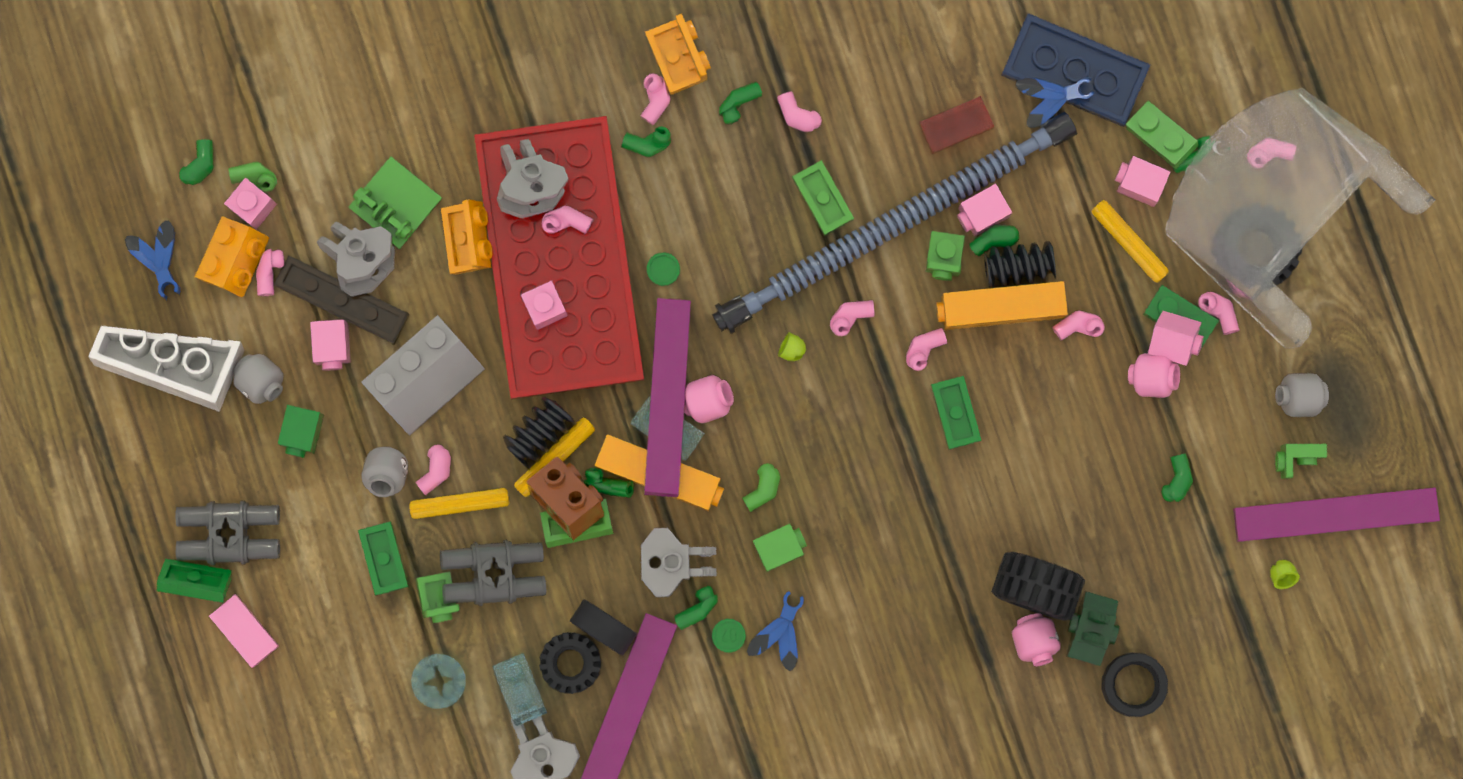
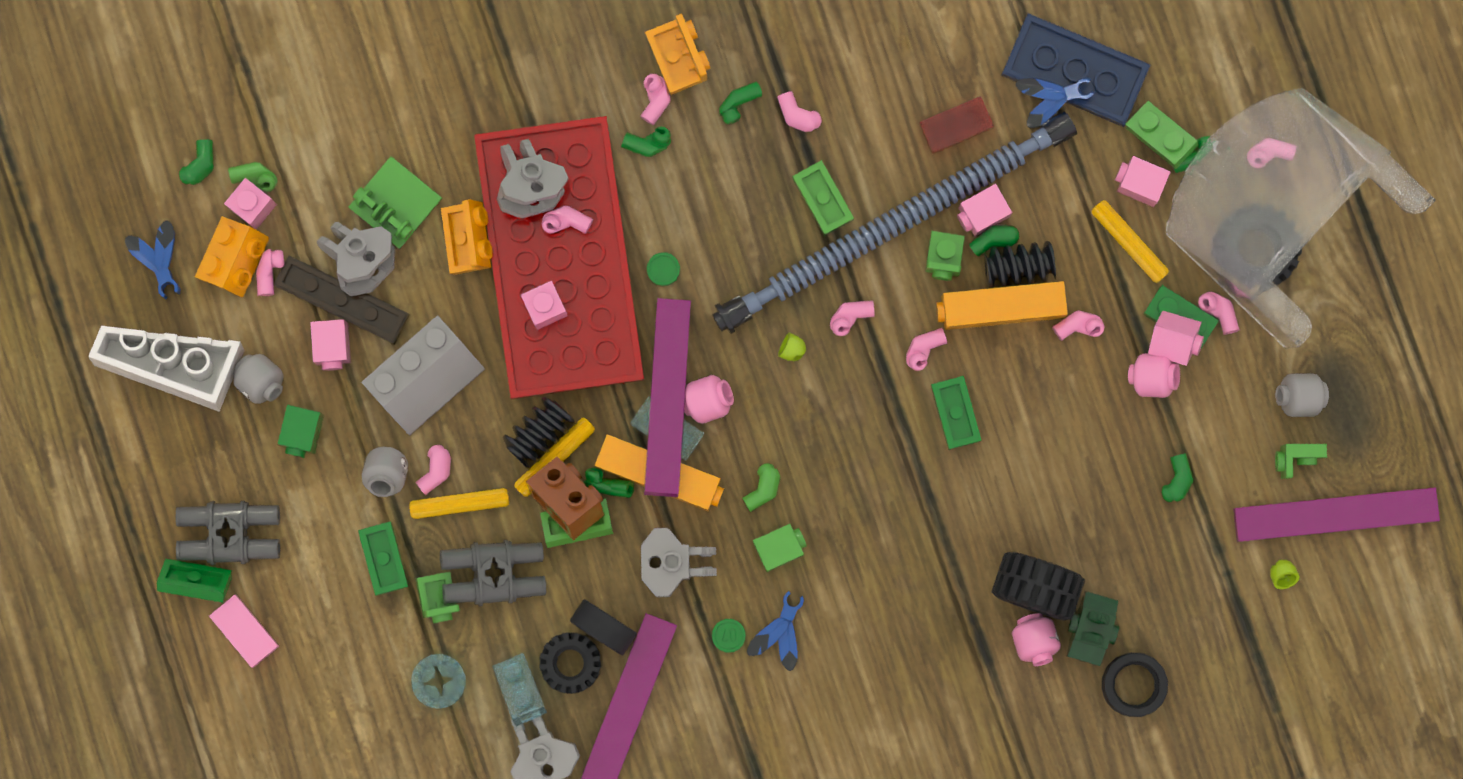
(699, 611): green arm -> none

